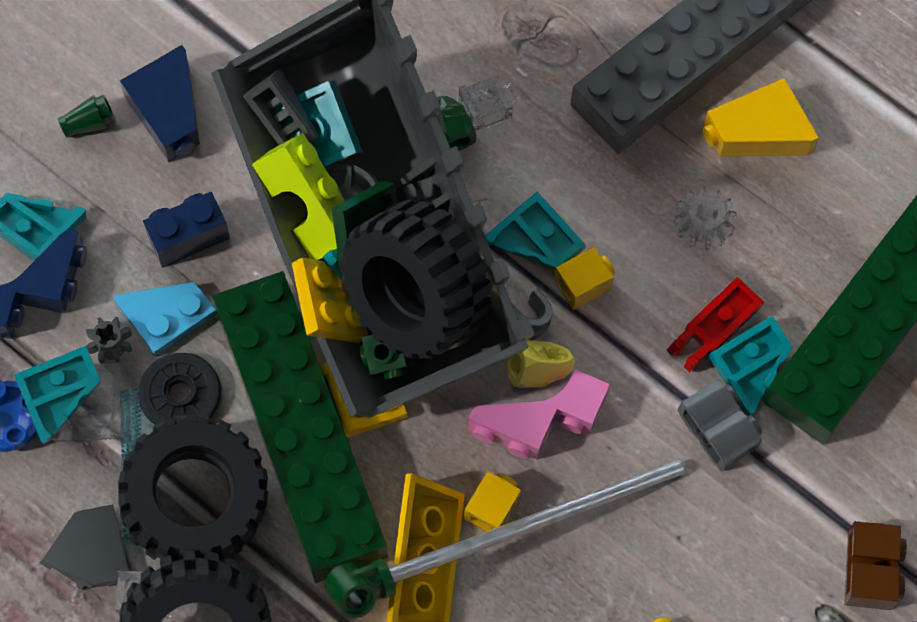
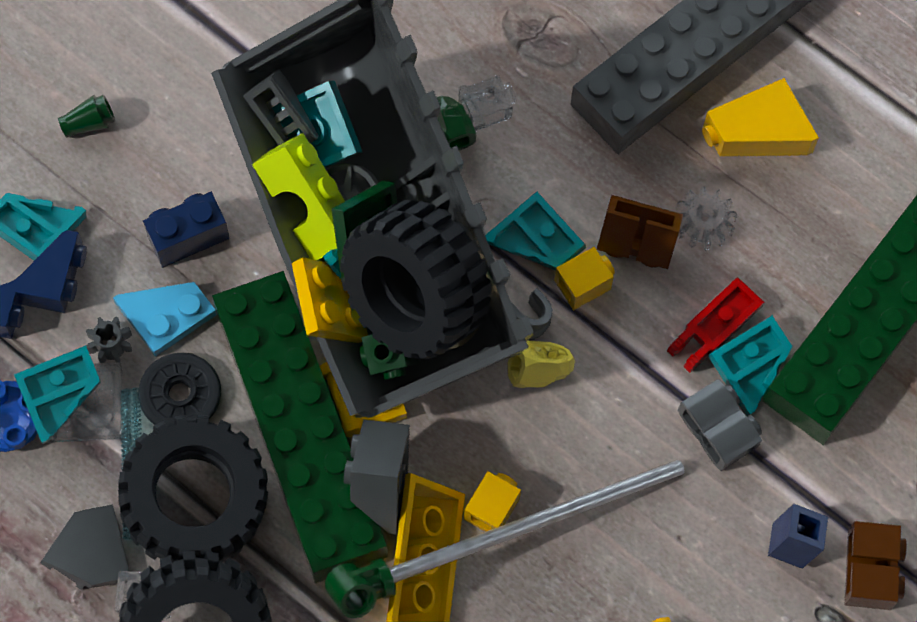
(165, 102): dark blue slope -> none
(379, 471): none -> dark grey slope
(527, 424): bright pink arch -> none
(640, 232): none -> reddish brown piece
(798, 536): none -> dark blue brick

